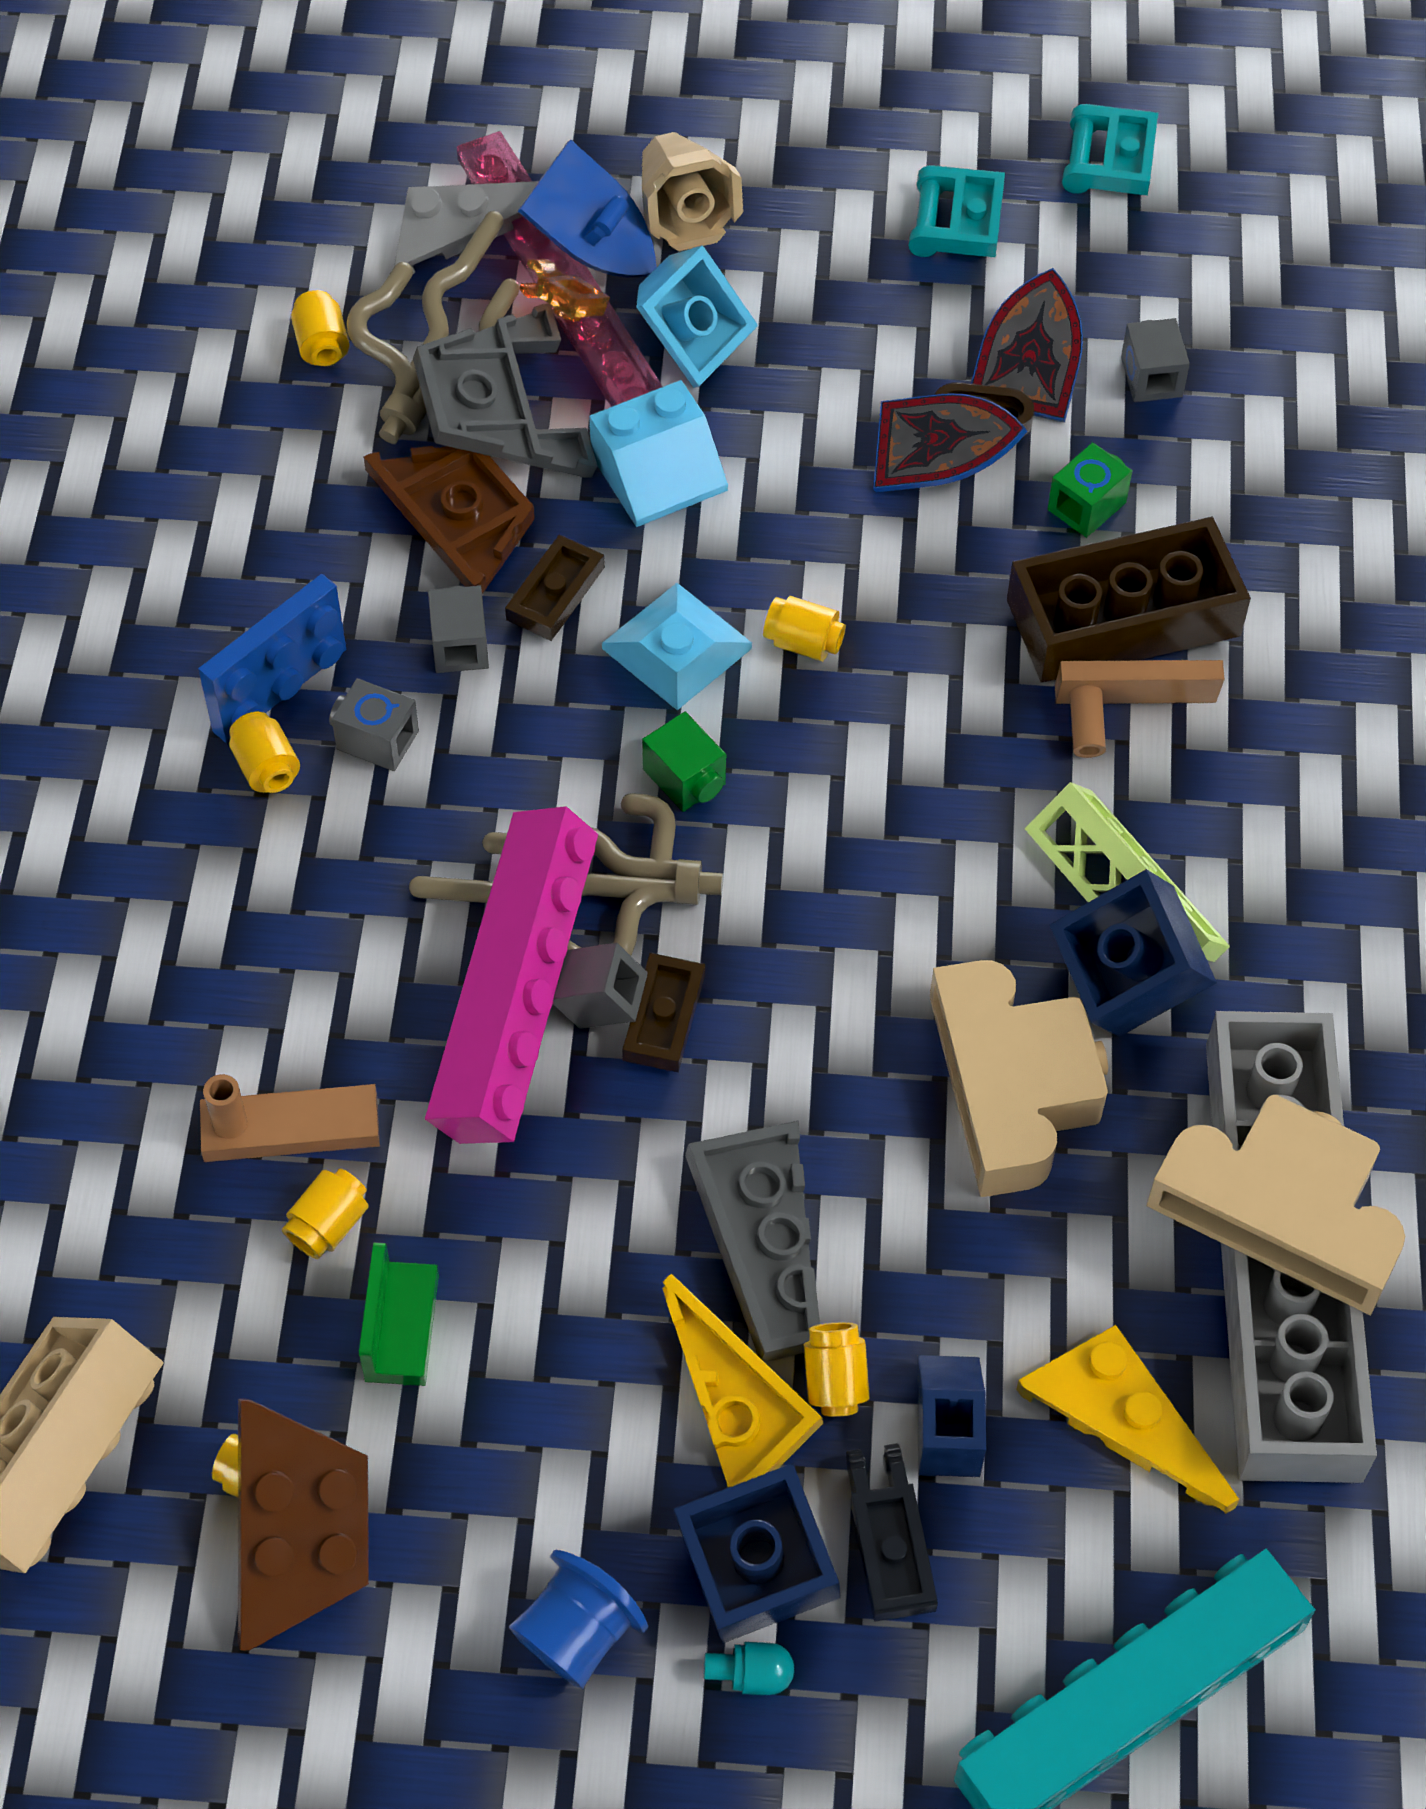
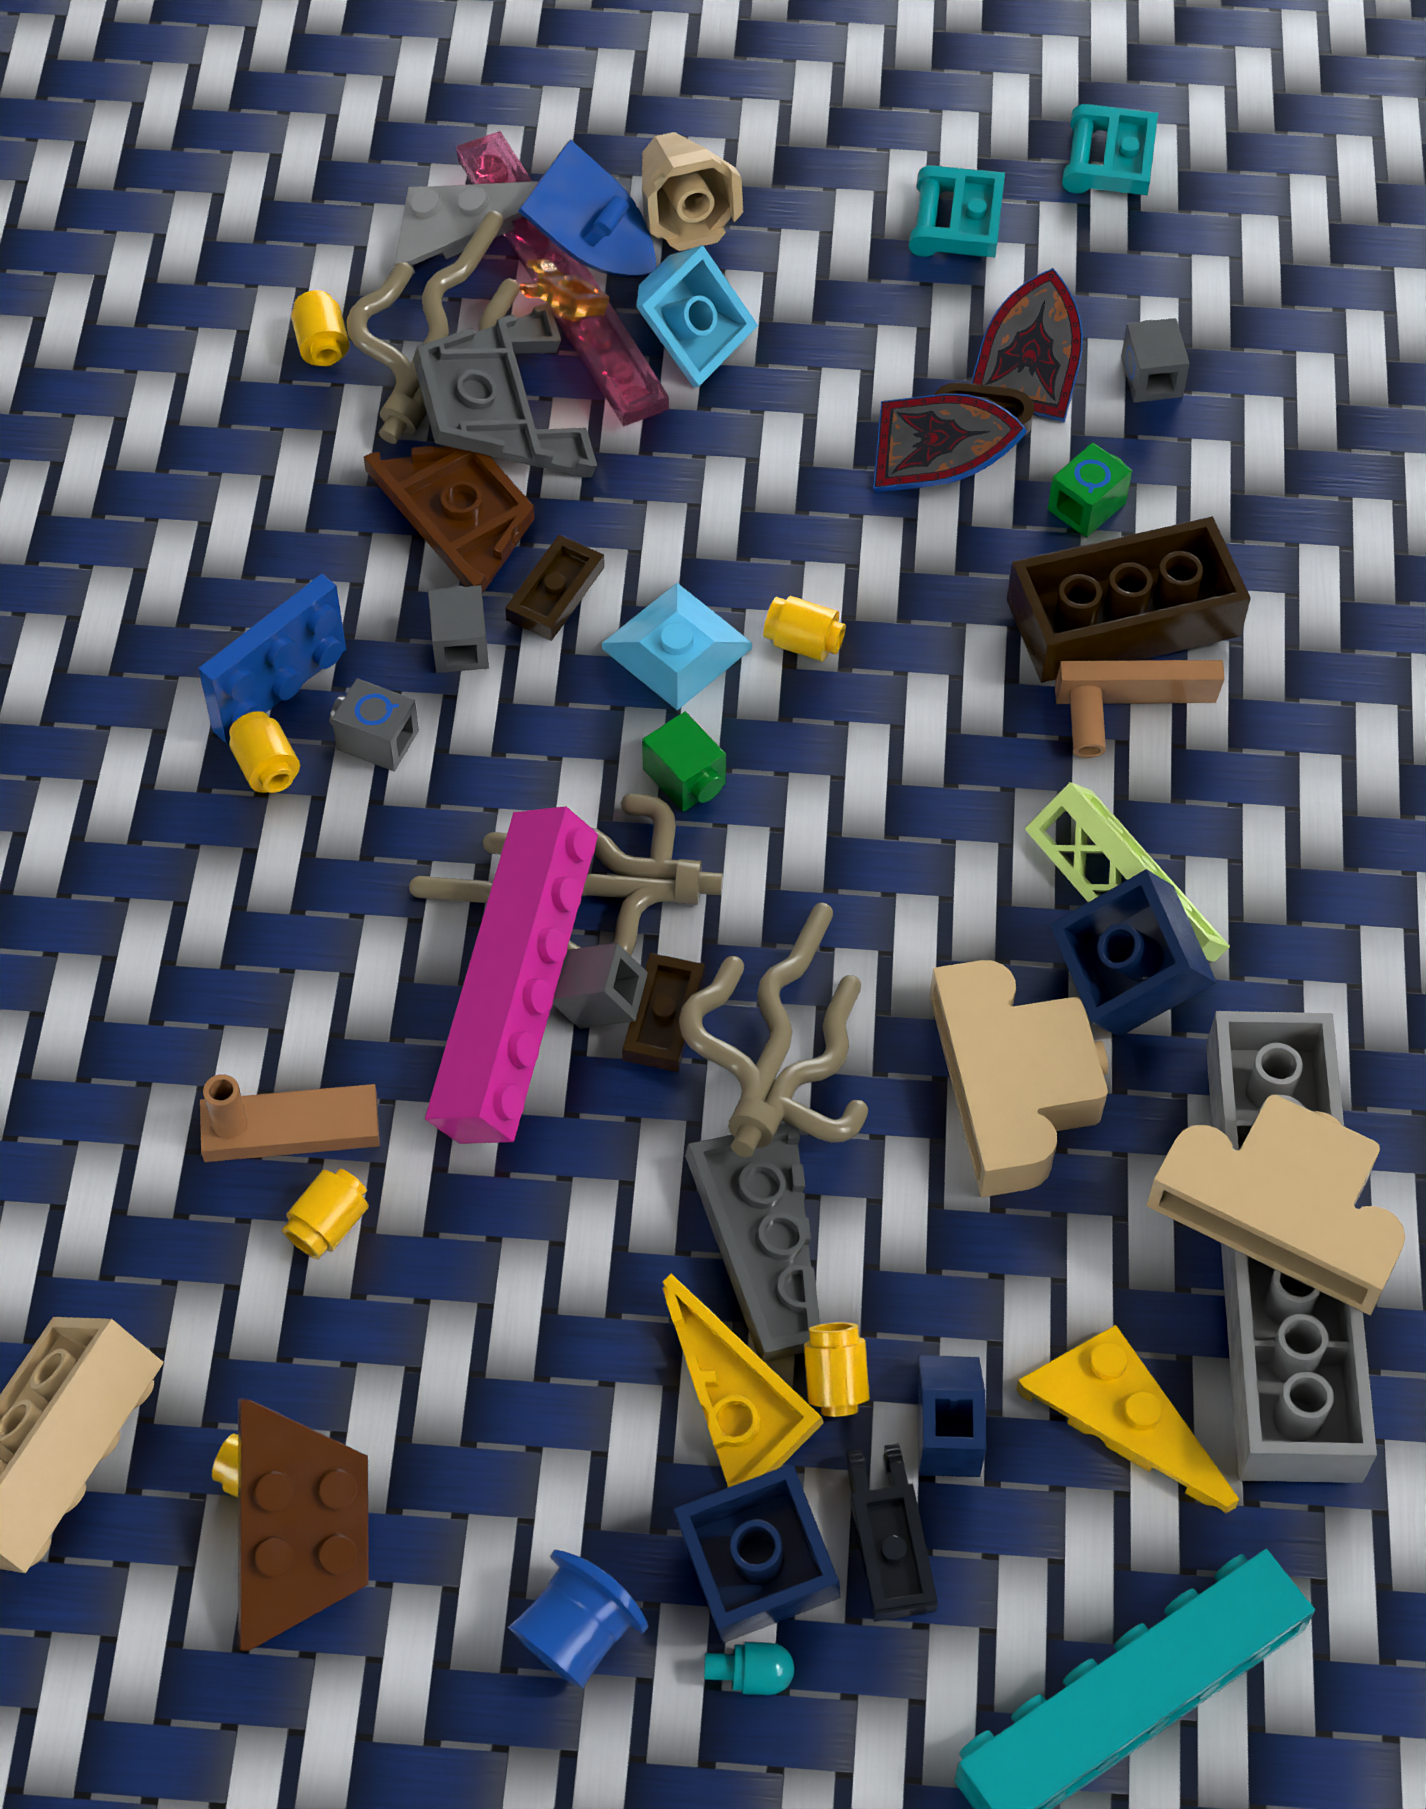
(397, 1320): green panel -> none
(657, 453): medium azure slope -> none
(763, 1098): none -> dark tan plant

